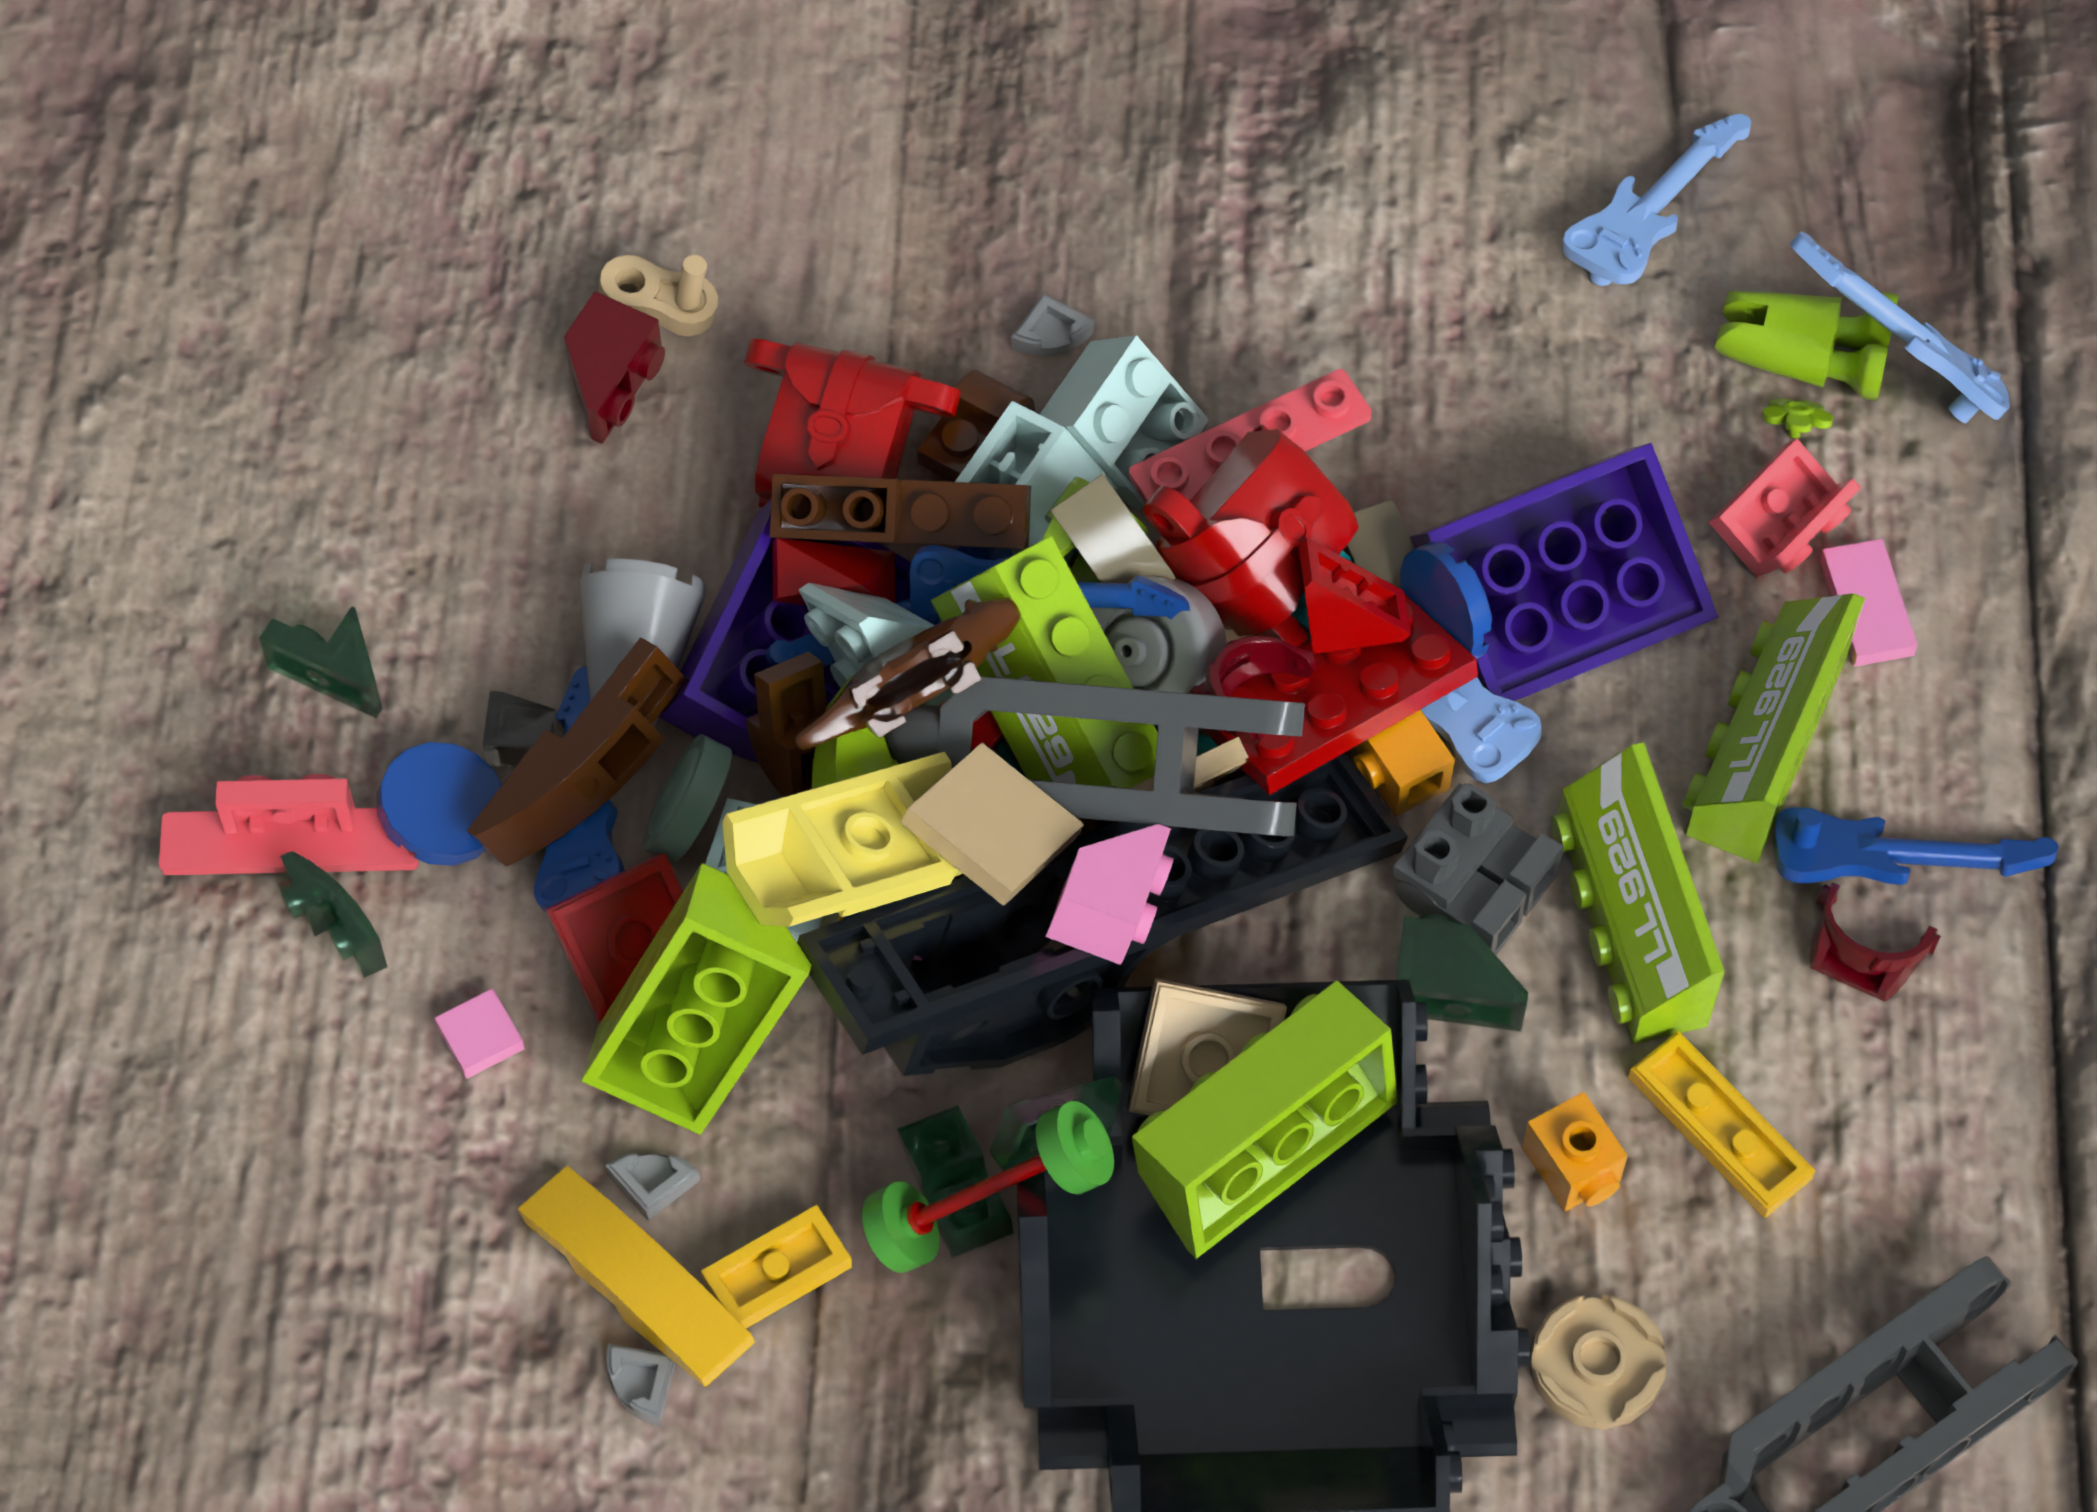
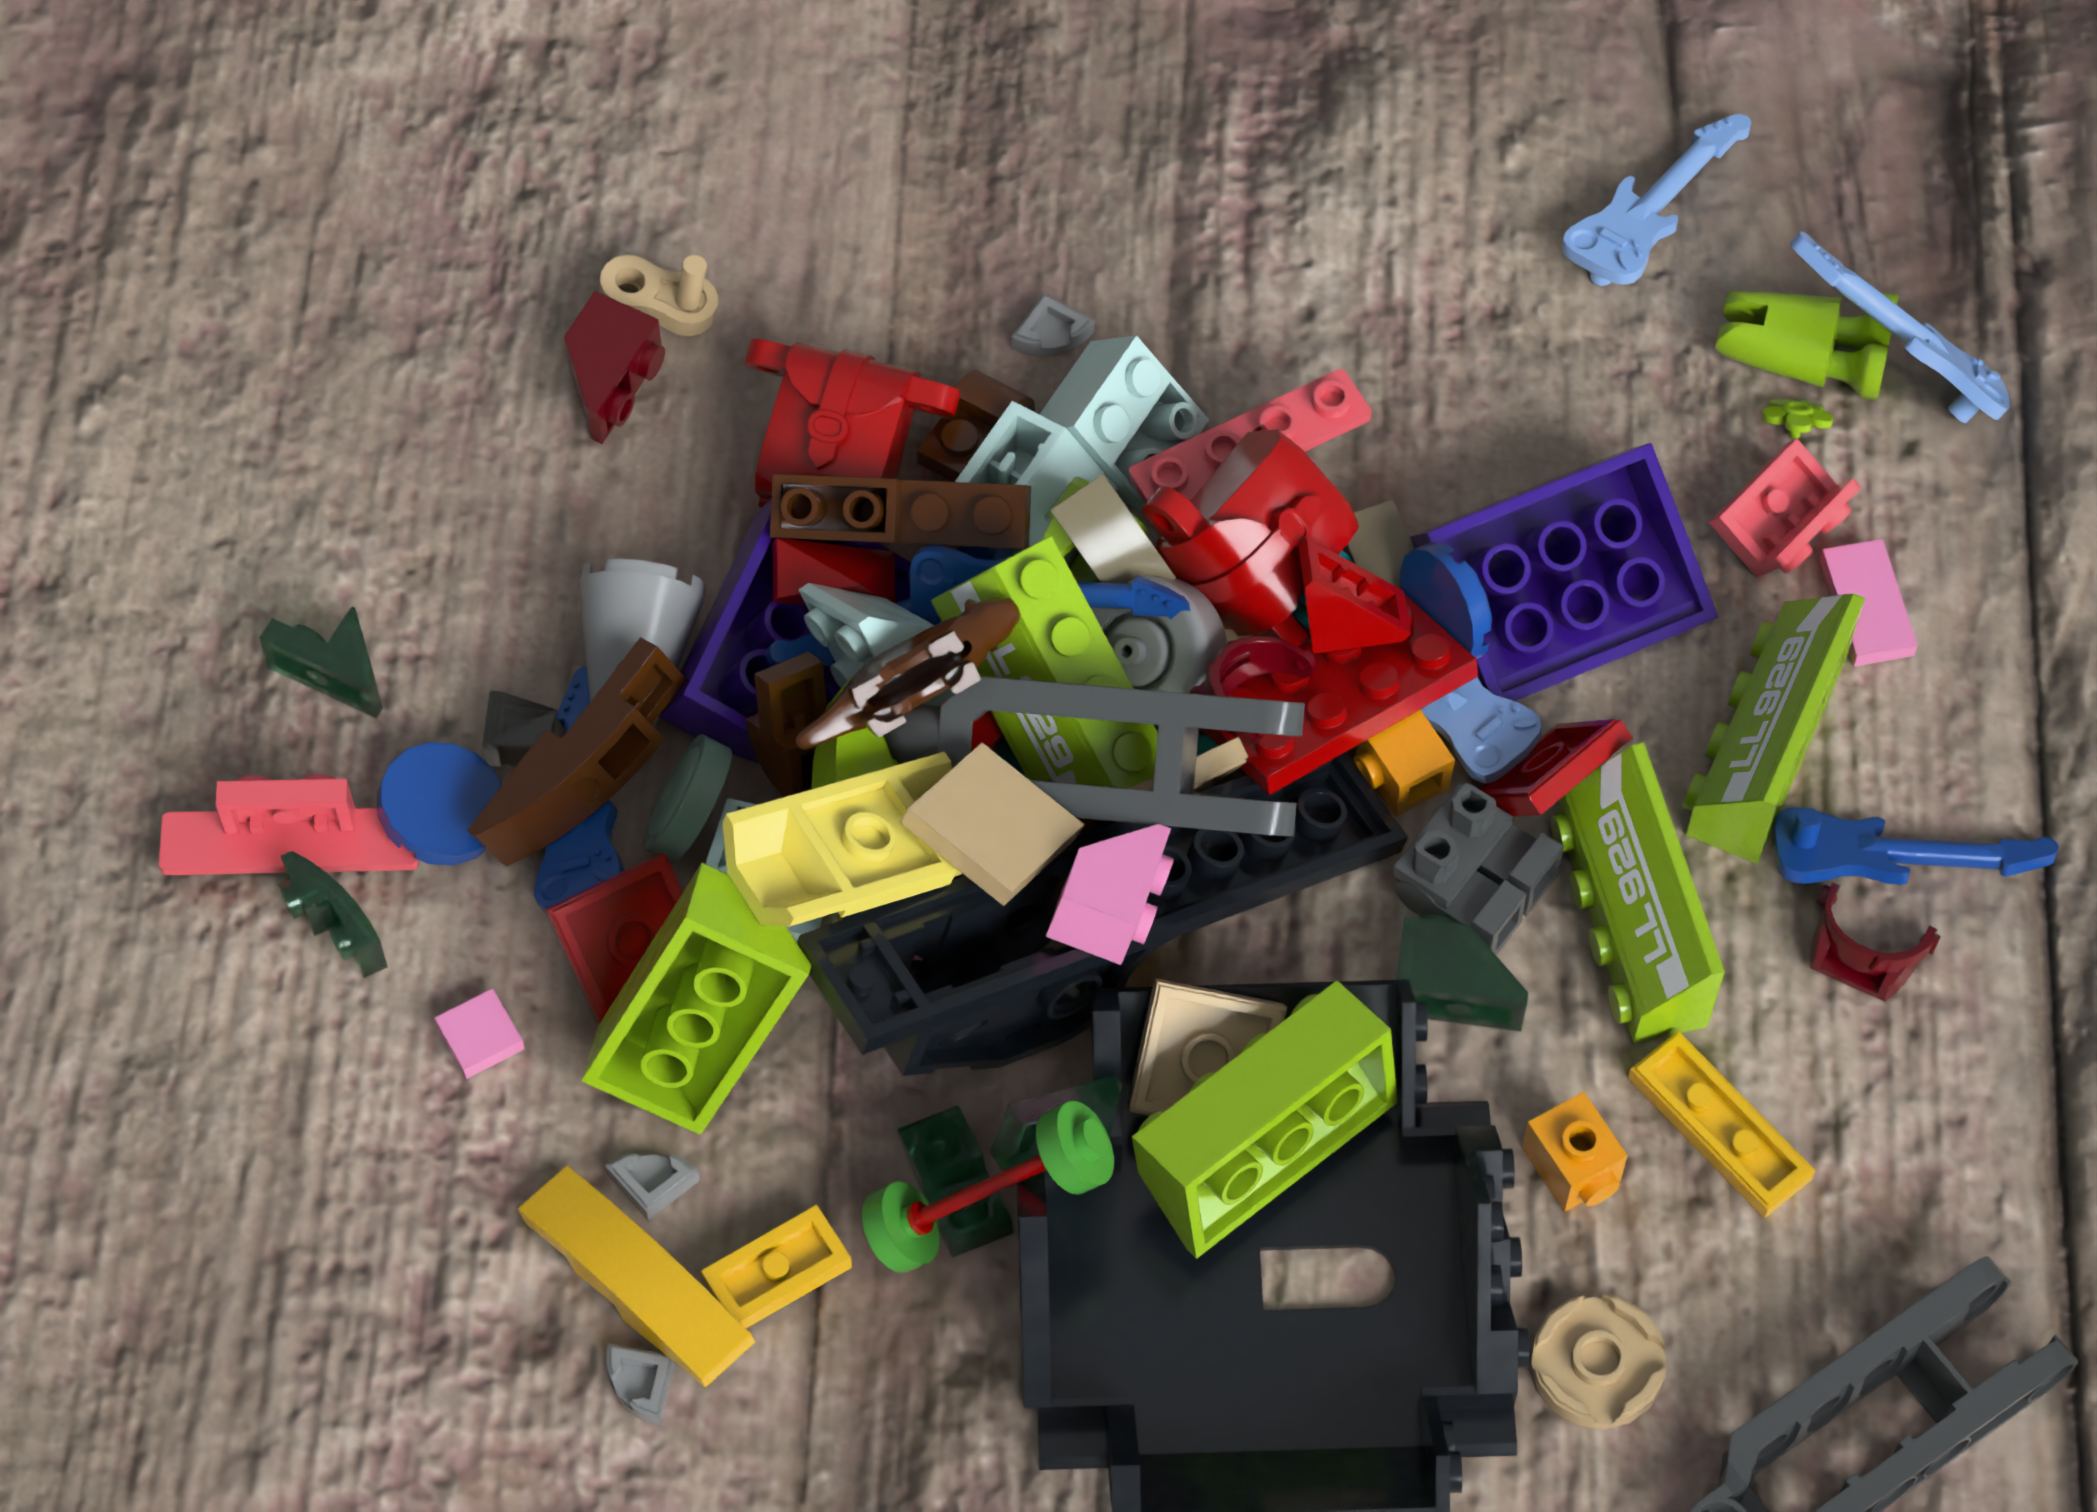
(1557, 765): none -> red tile

